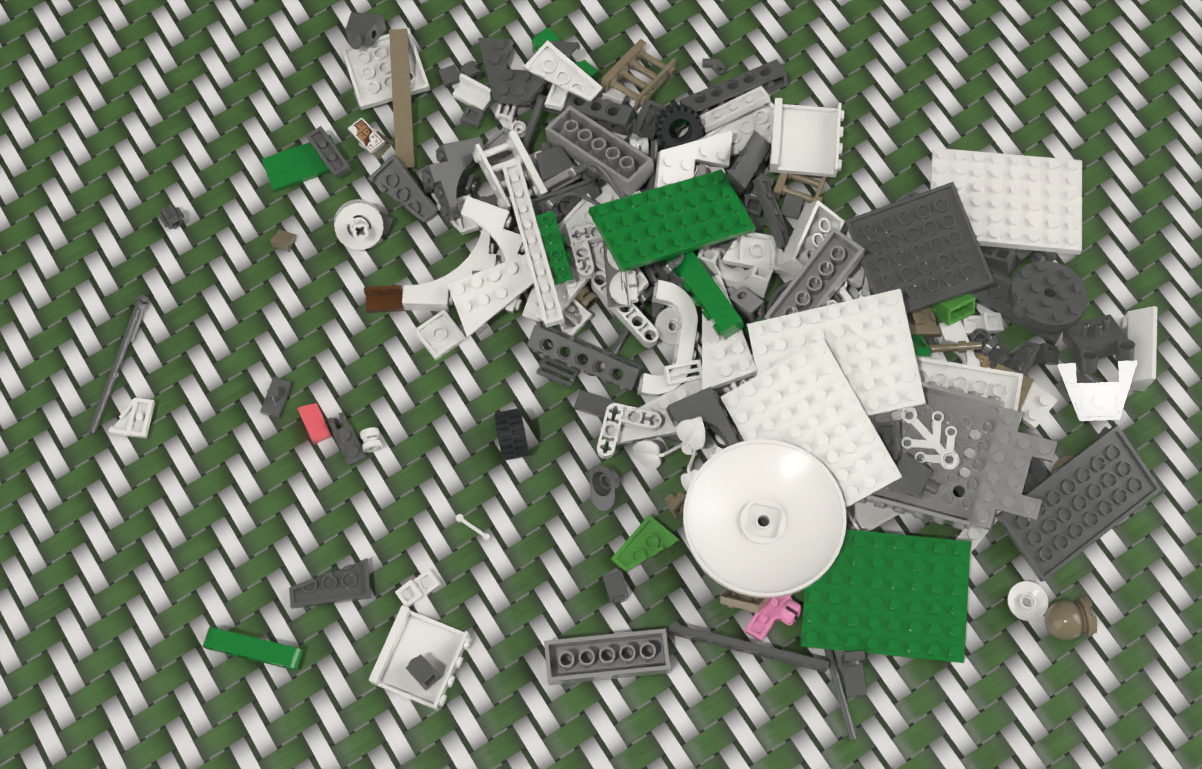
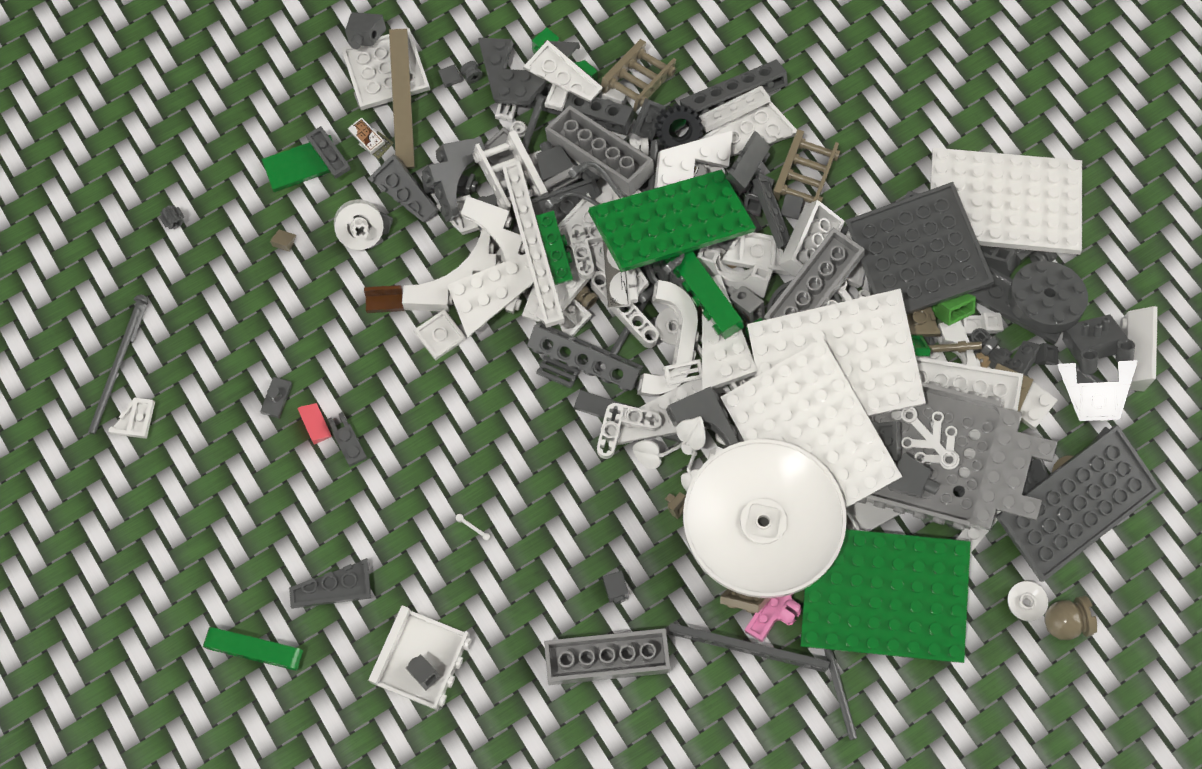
(371, 440): white wheel -> none
(418, 588): white slope -> none
(472, 116): dark grey plate -> none
(473, 93): white panel -> none
(511, 434): black tyre -> none
(603, 486): dark grey piece -> none
(643, 544): bright green wing -> none
(656, 308): dark grey slope -> none
(718, 67): dark grey arm -> none
(806, 140): white panel -> none
(853, 673): dark grey bracket -> none

